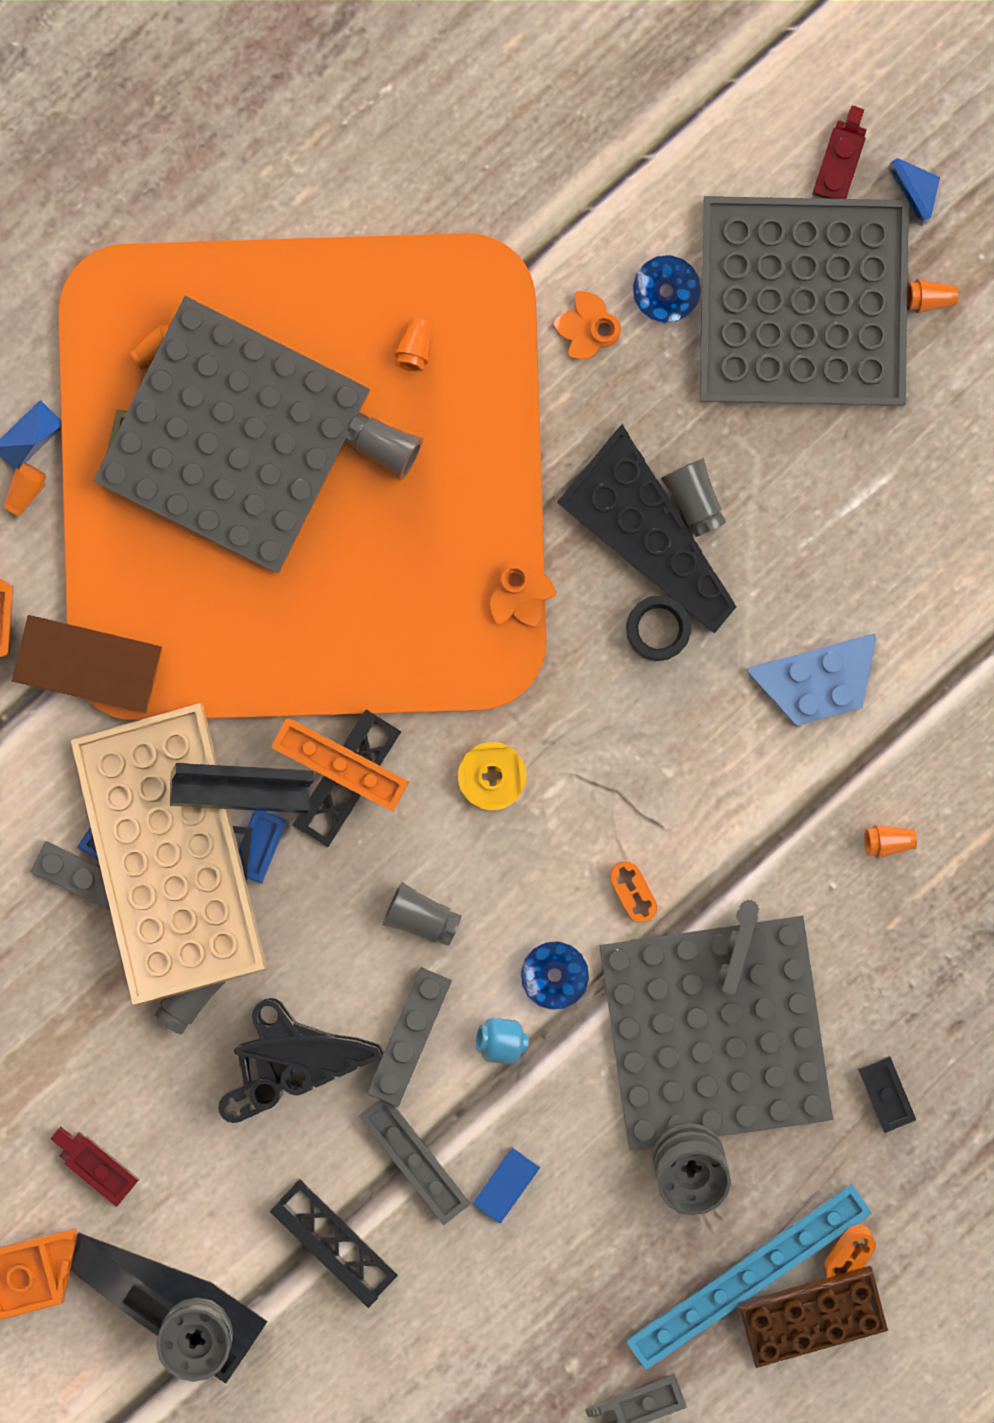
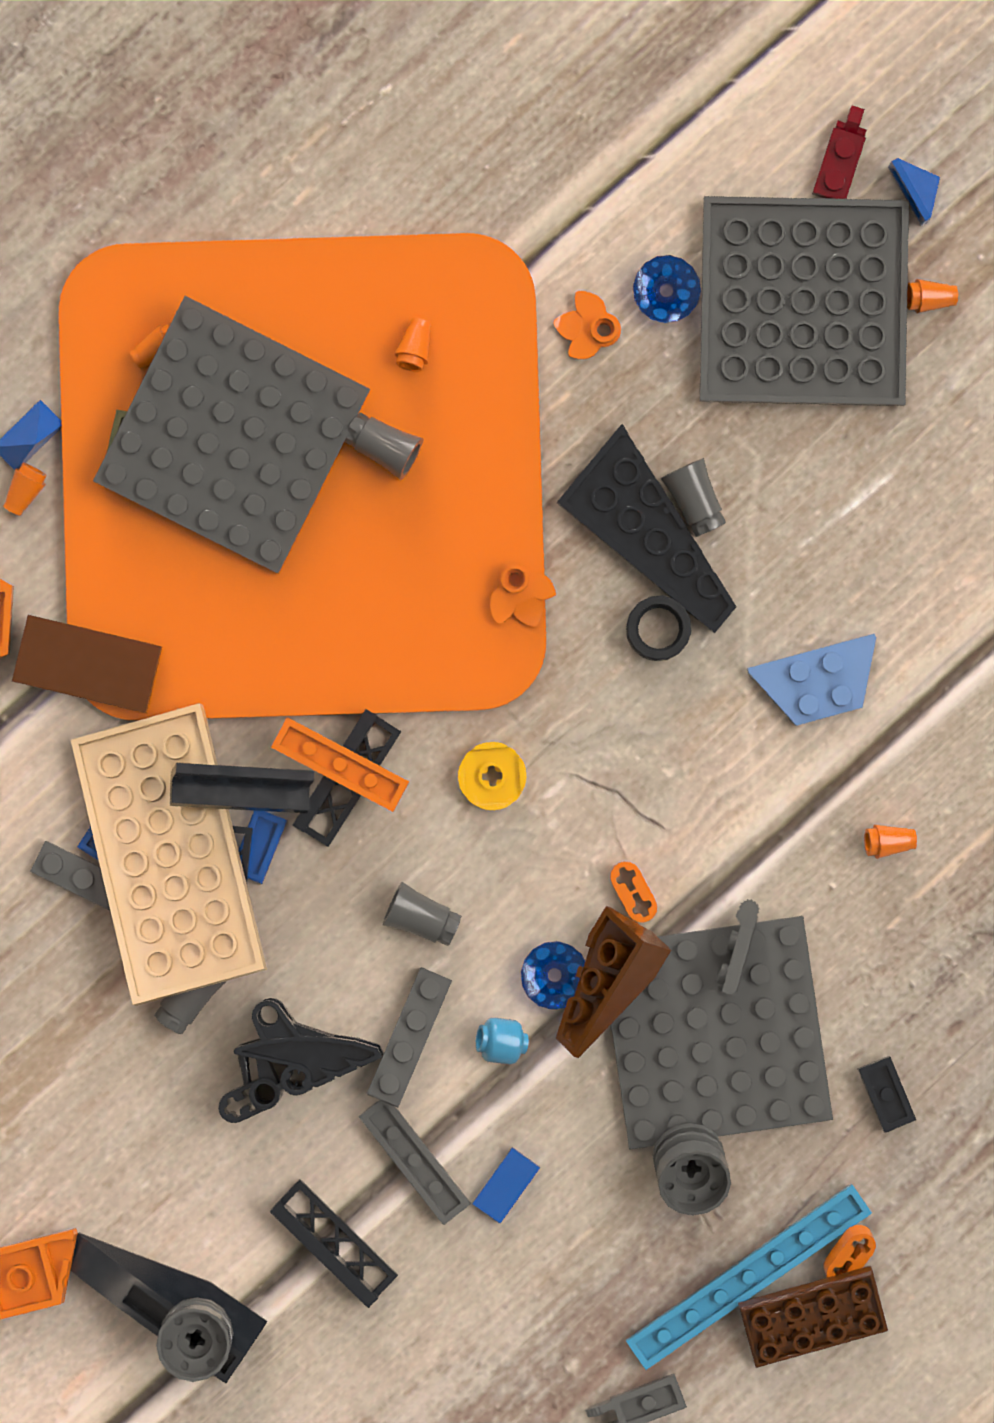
(95, 1165): dark red hinge -> none
(616, 970): none -> reddish brown wedge

